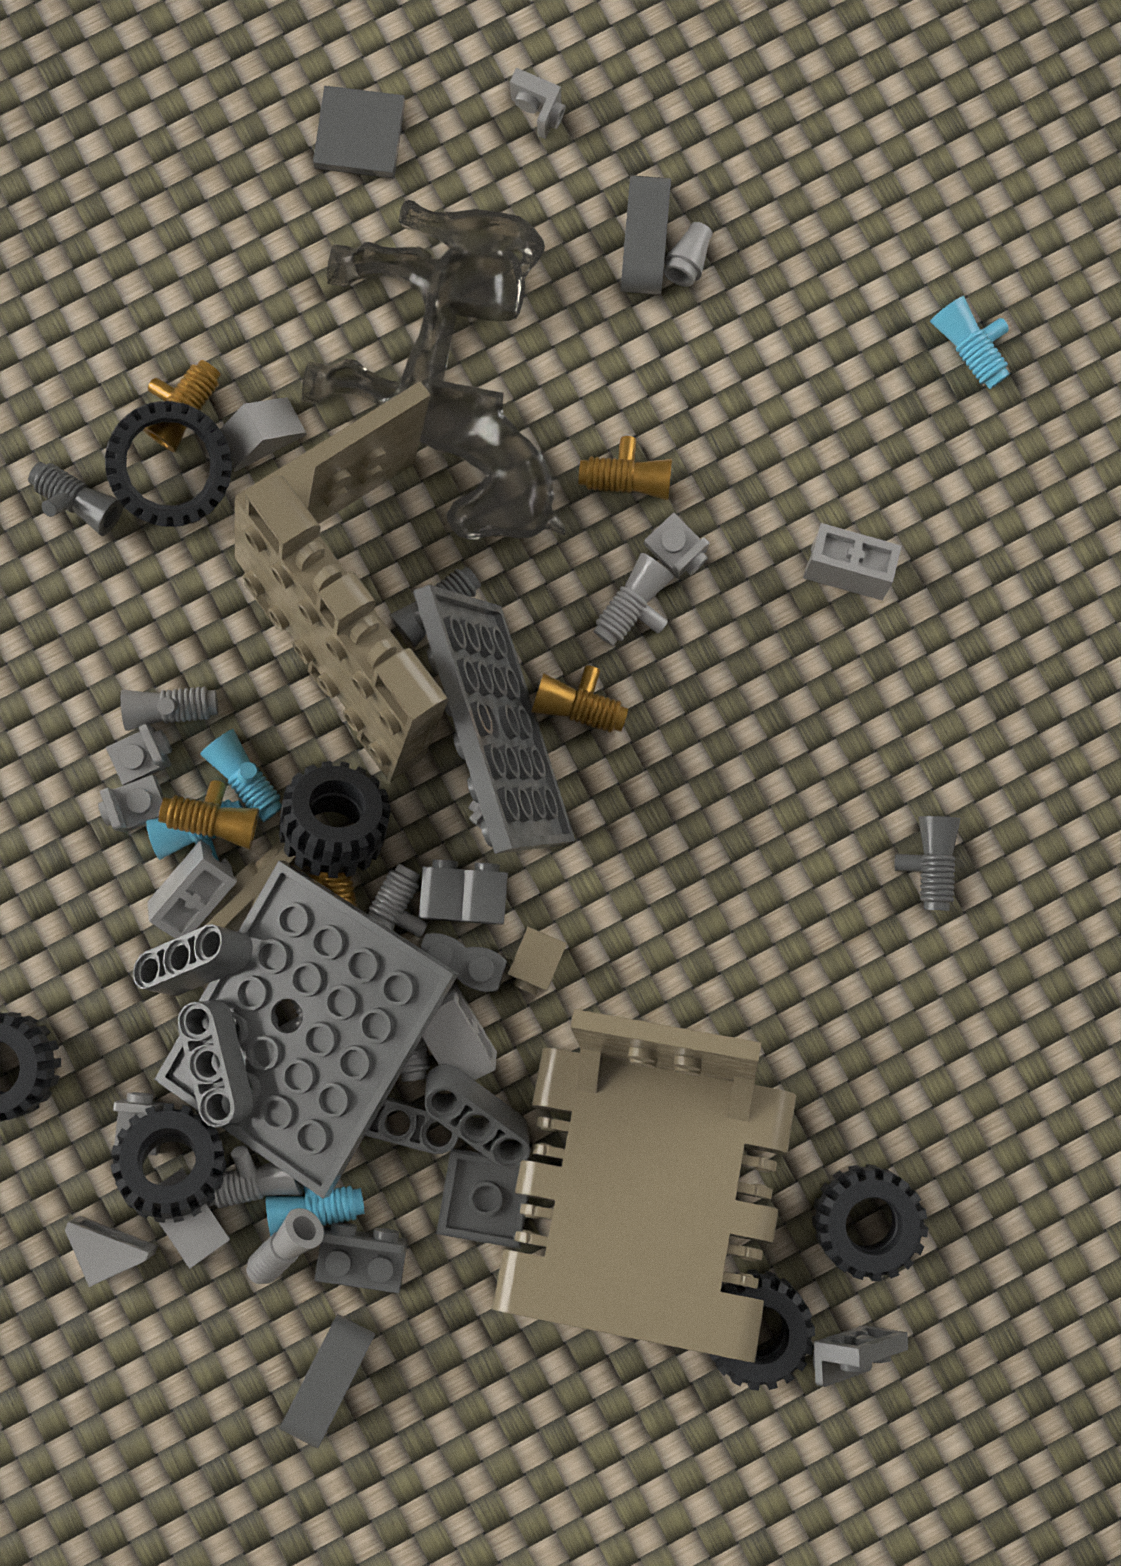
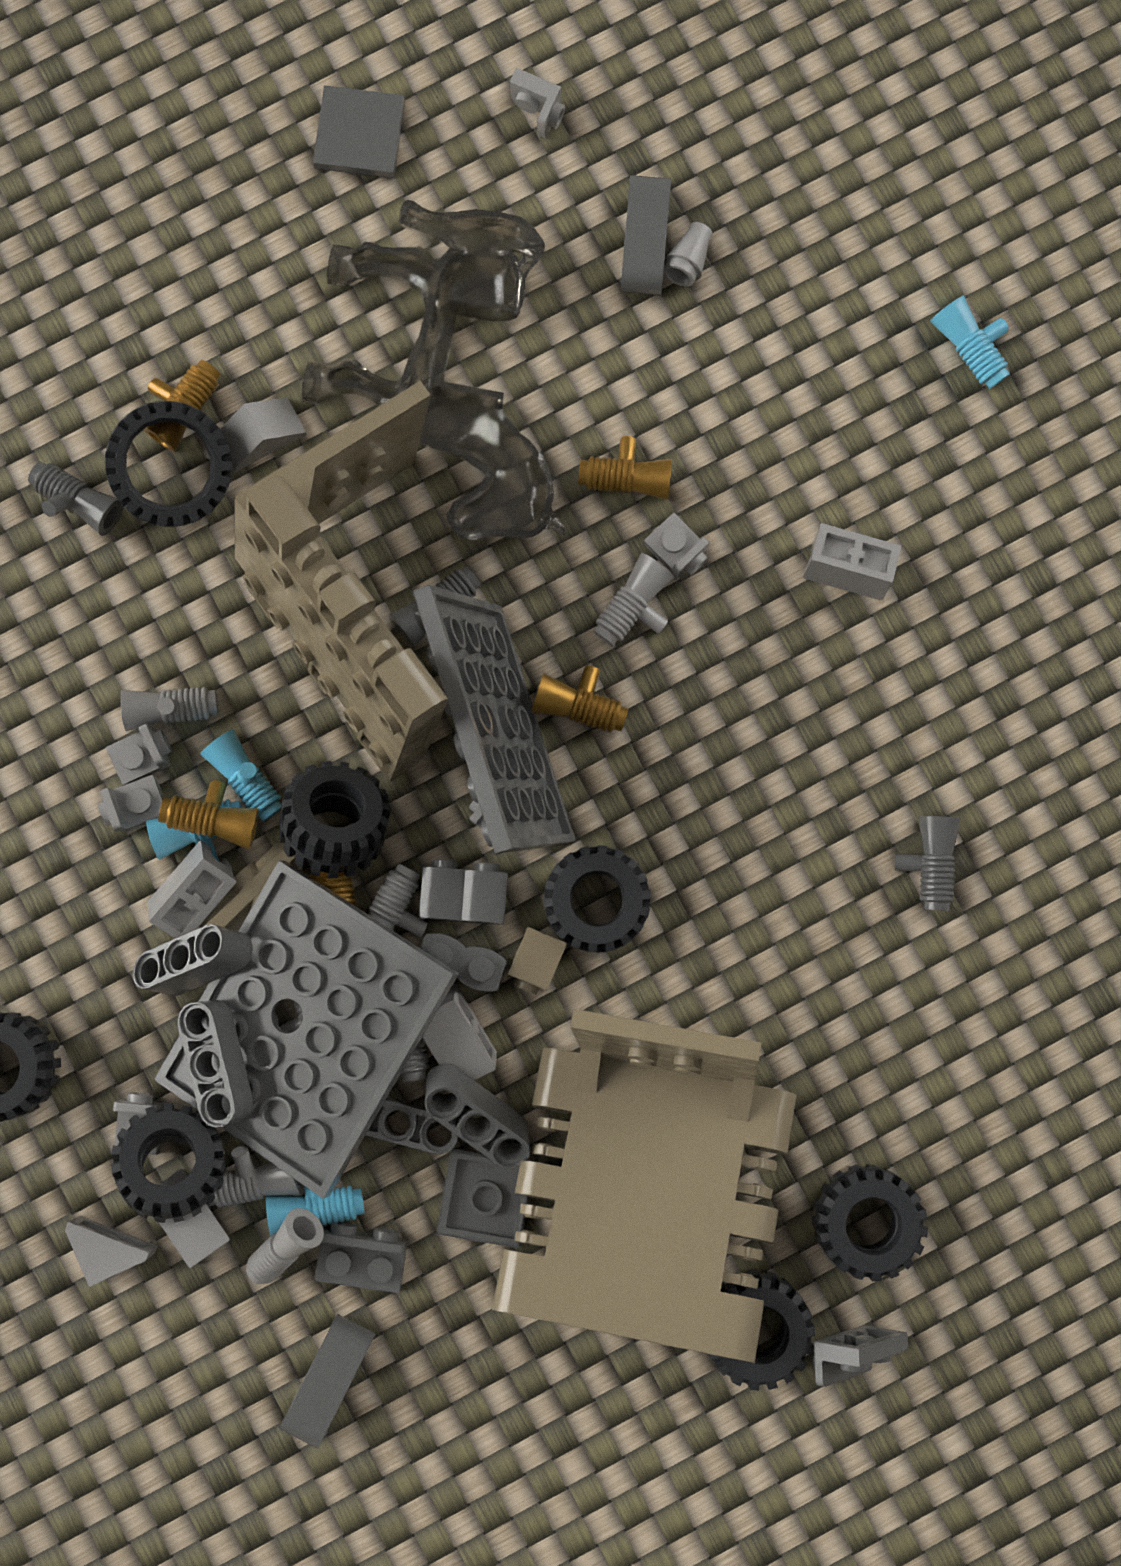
(634, 892): none -> black tyre

